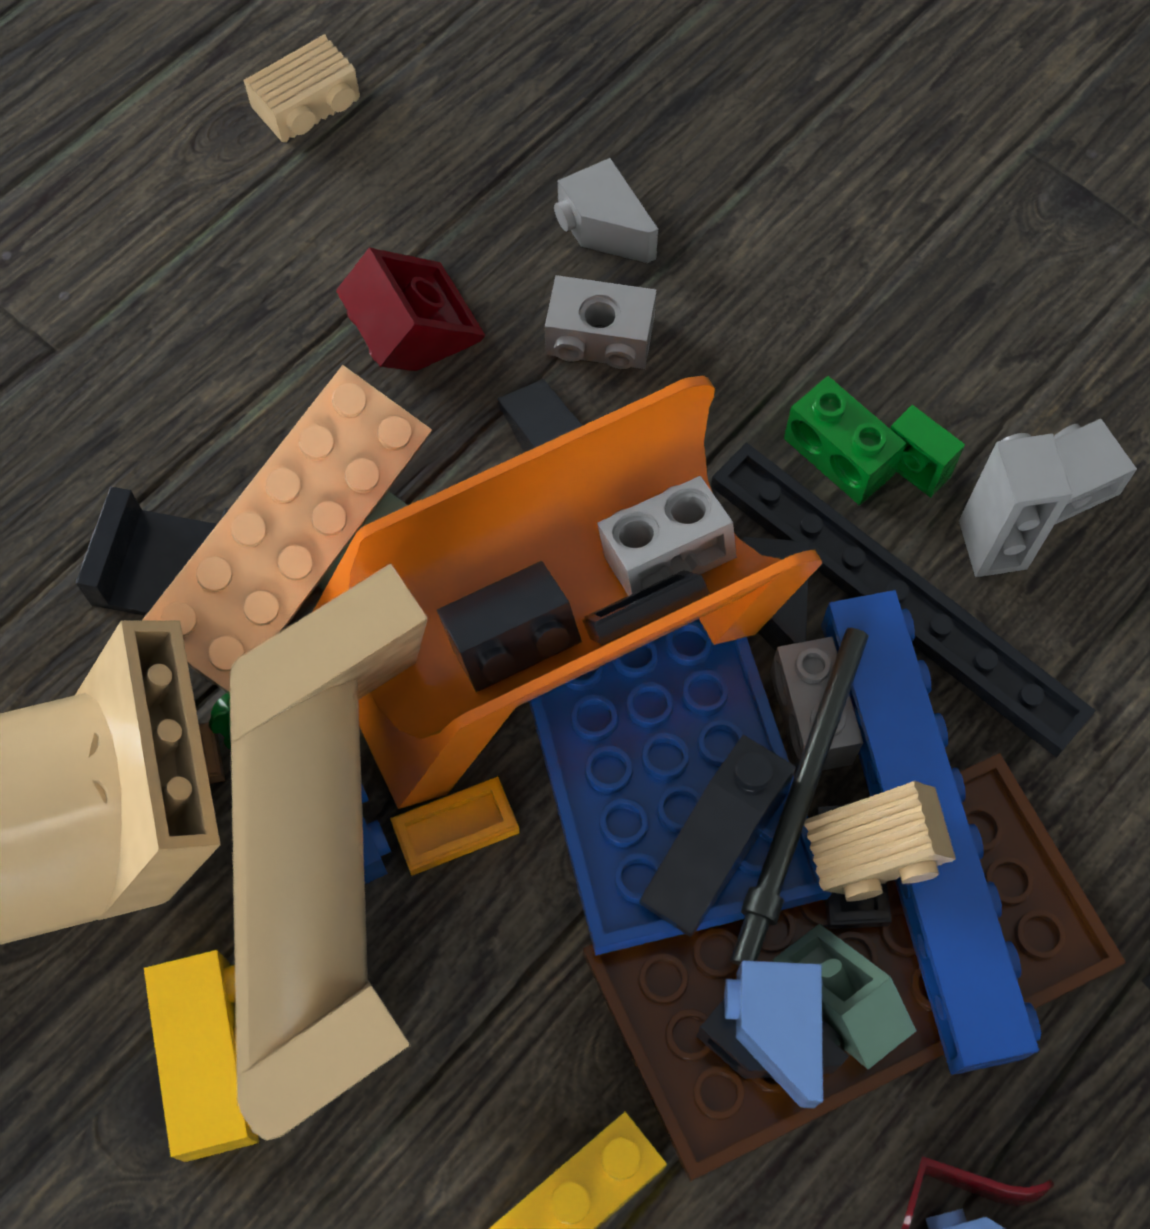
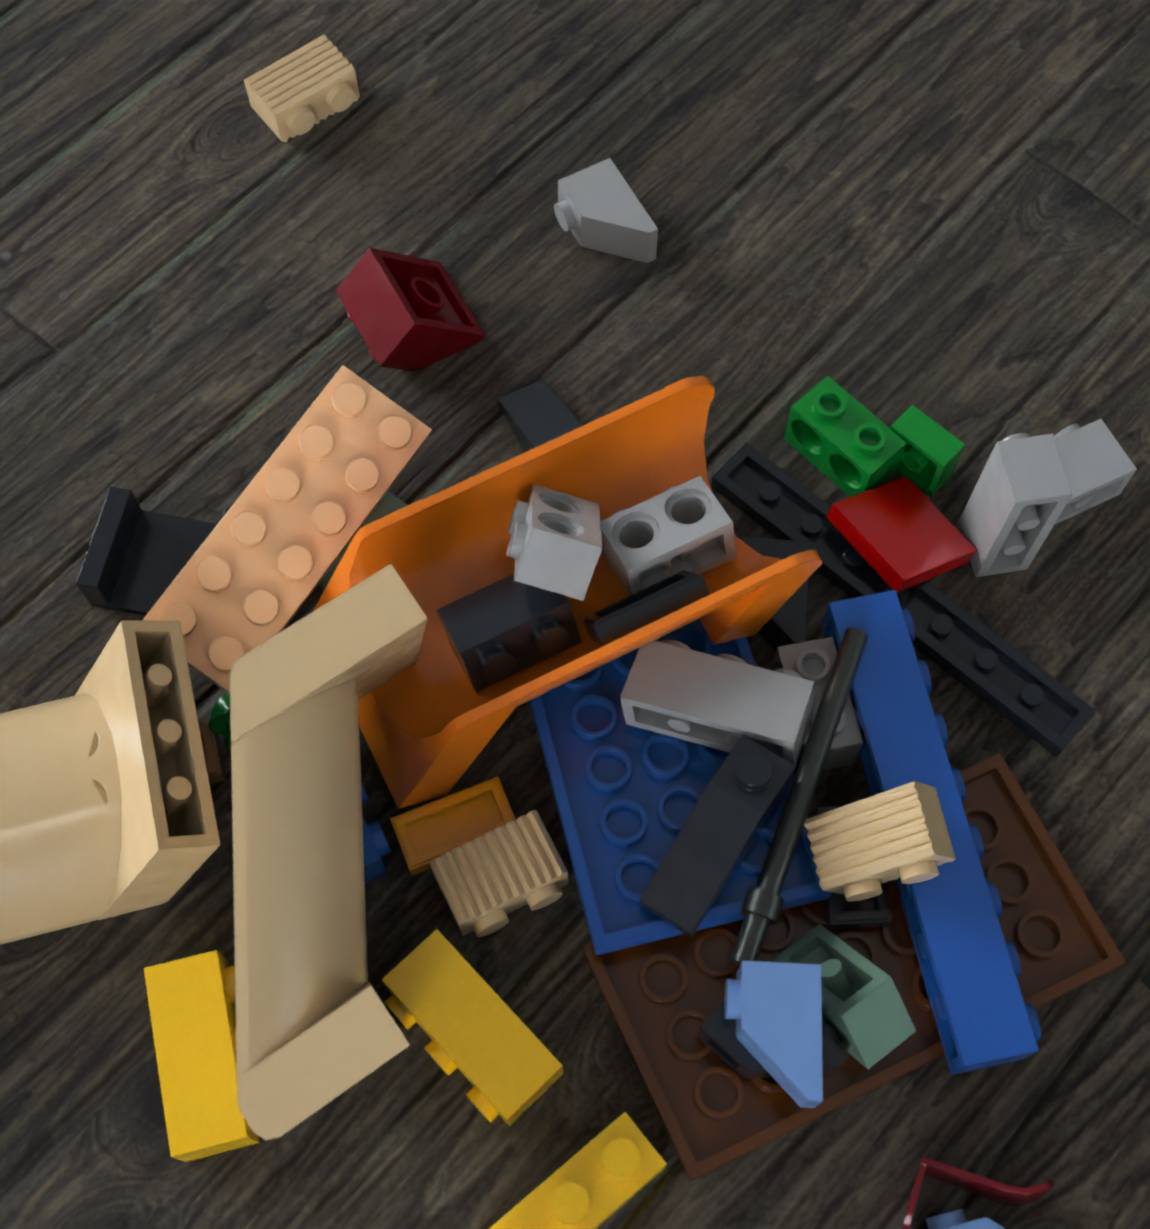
(471, 1029): none -> yellow brick
(500, 875): none -> tan brick
(555, 541): none -> light grey brick
(584, 303): light grey brick -> none
(717, 699): none -> light grey brick
(901, 534): none -> red tile

